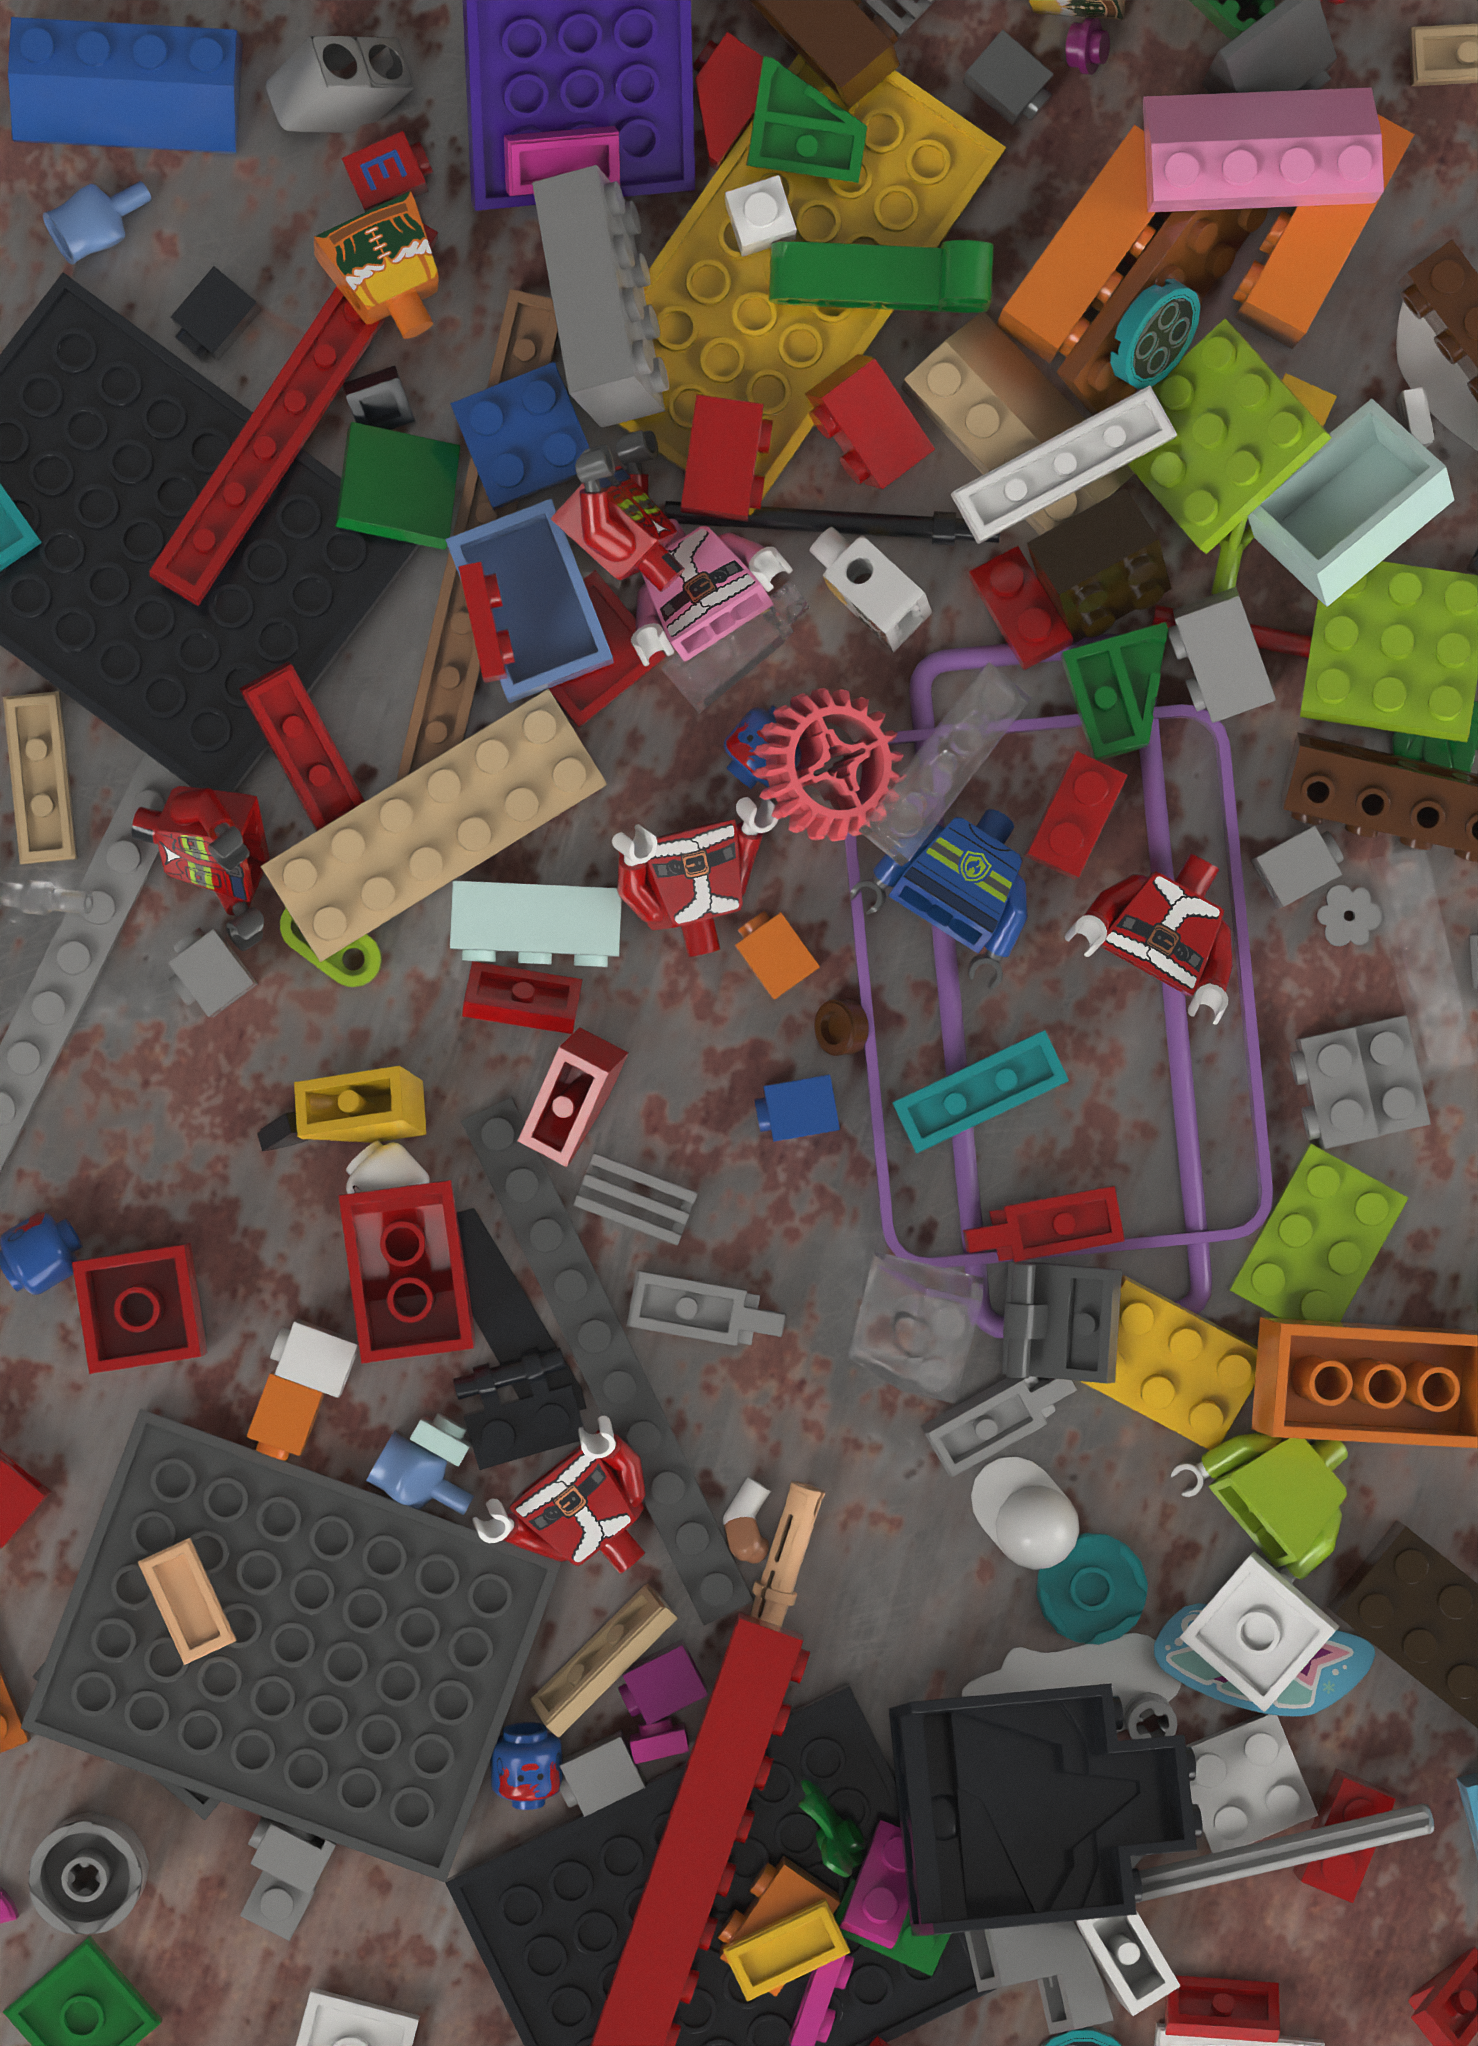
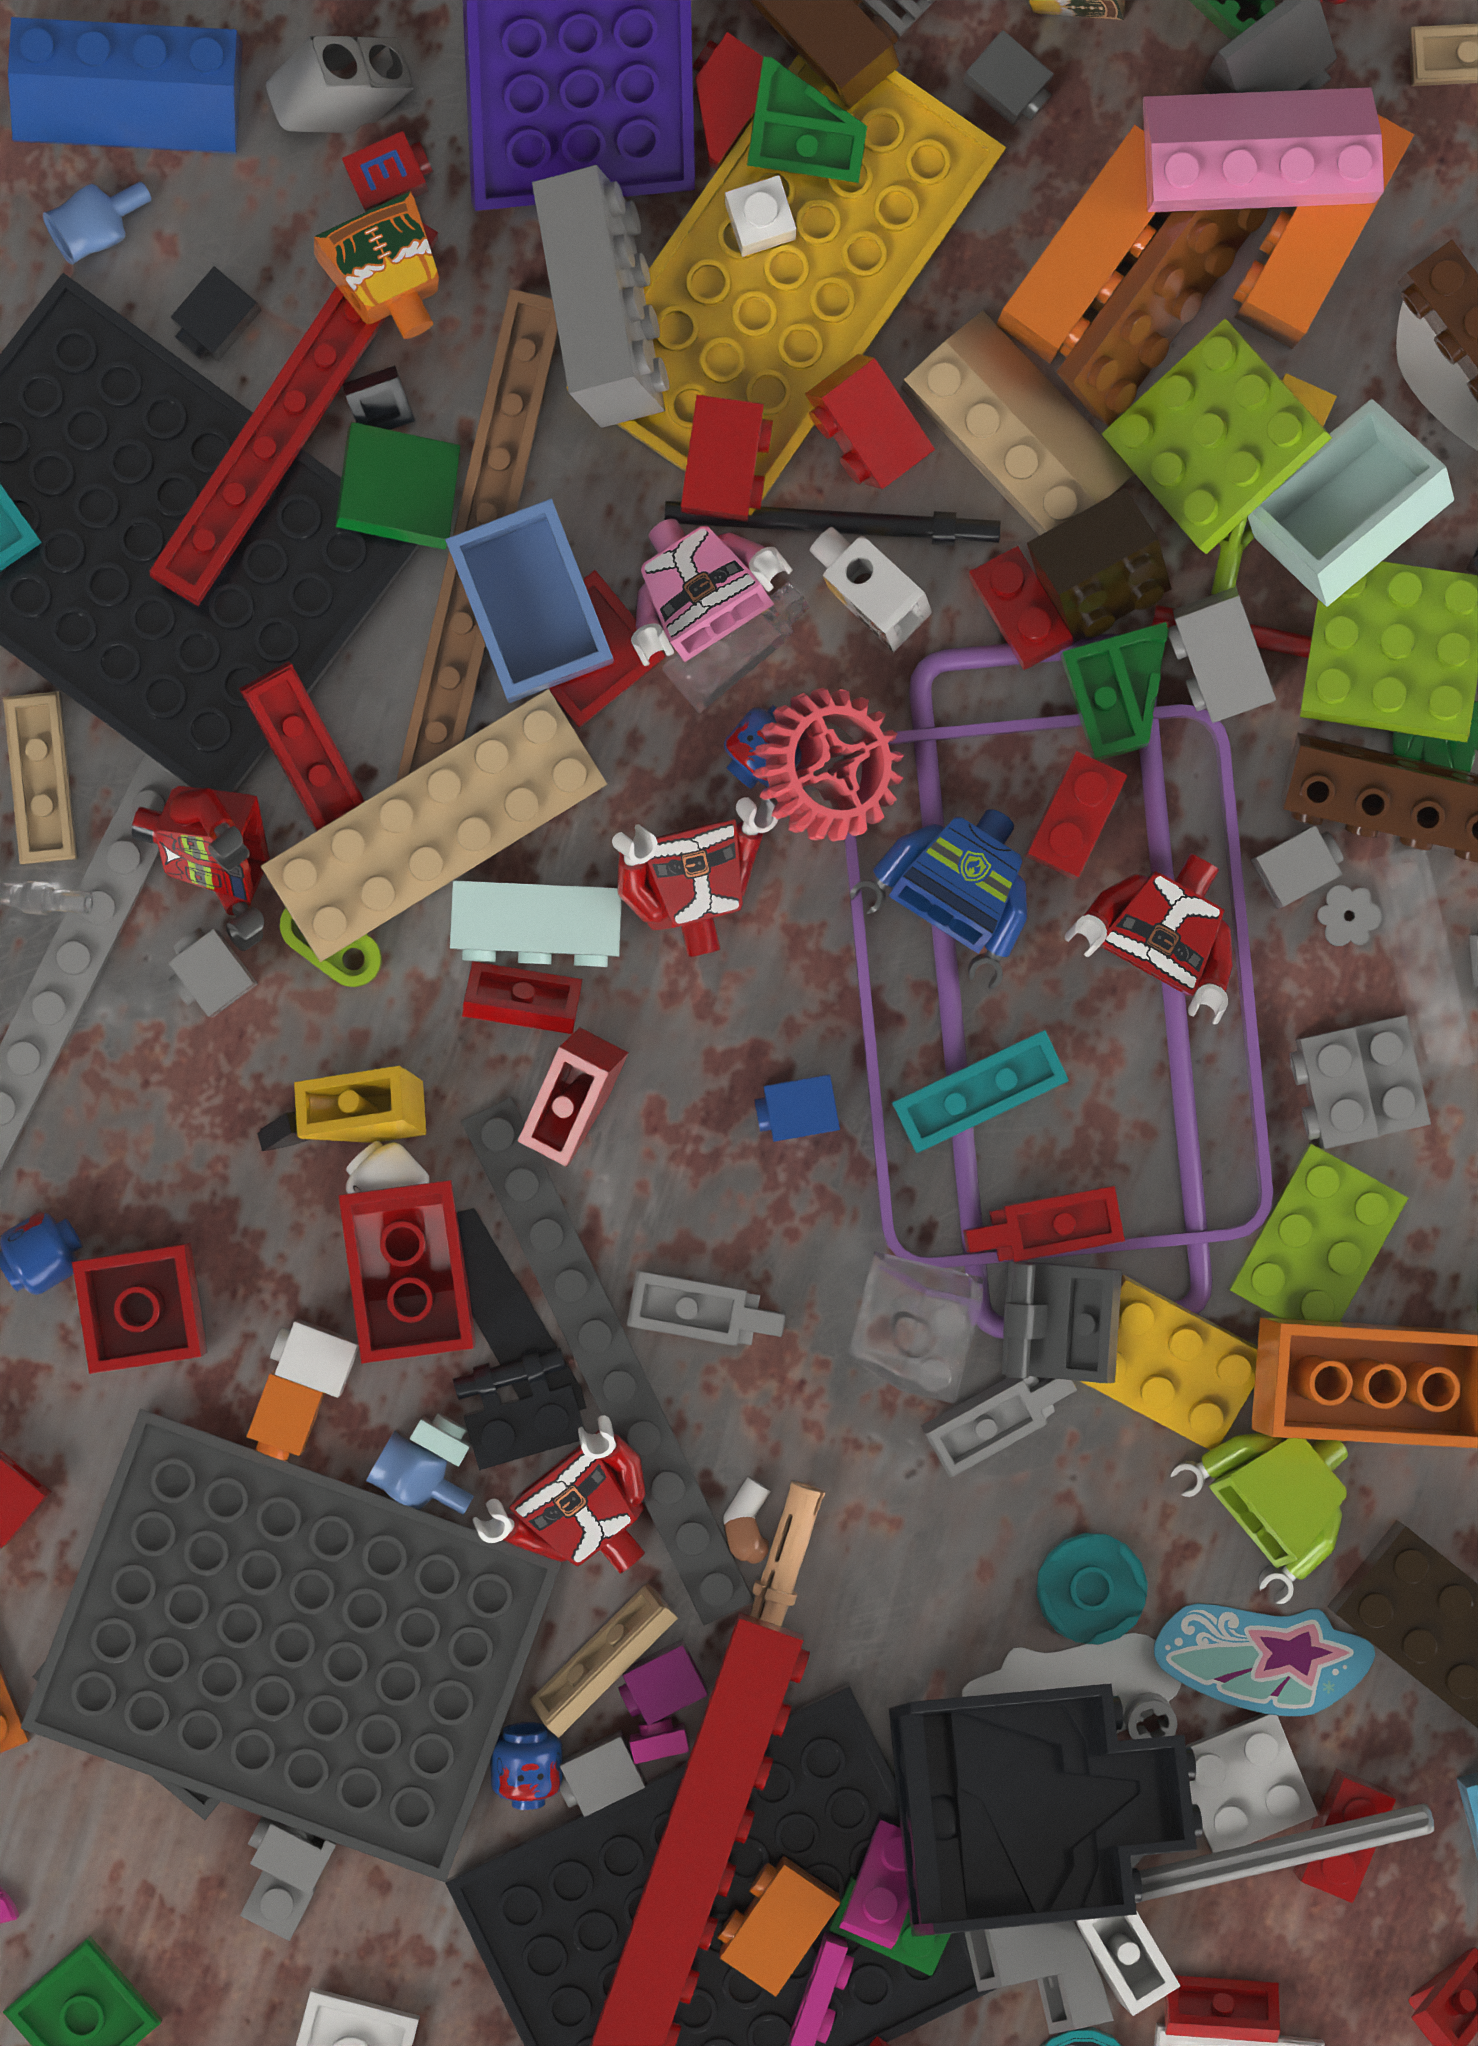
(98, 1904): light grey brick -> none
(187, 1601): light nougat tile -> none
(481, 597): red plate -> none
(522, 435): blue plate -> none
(554, 153): dark pink tile -> none
(591, 1182): light grey tile -> none
(616, 516): red torso -> none
(775, 953): orange brick -> none
(786, 1949): yellow tile -> none
(837, 1838): green plate -> none
(841, 1027): reddish brown tile -> none
(883, 277): green beam -> none
(945, 764): clear plate -> none
(1025, 1512): white cap -> none
(1063, 464): white tile -> none
(1087, 45): magenta plate -> none
(1155, 333): tile -> none
(1259, 1631): white plate -> none
(1415, 415): white tile -> none

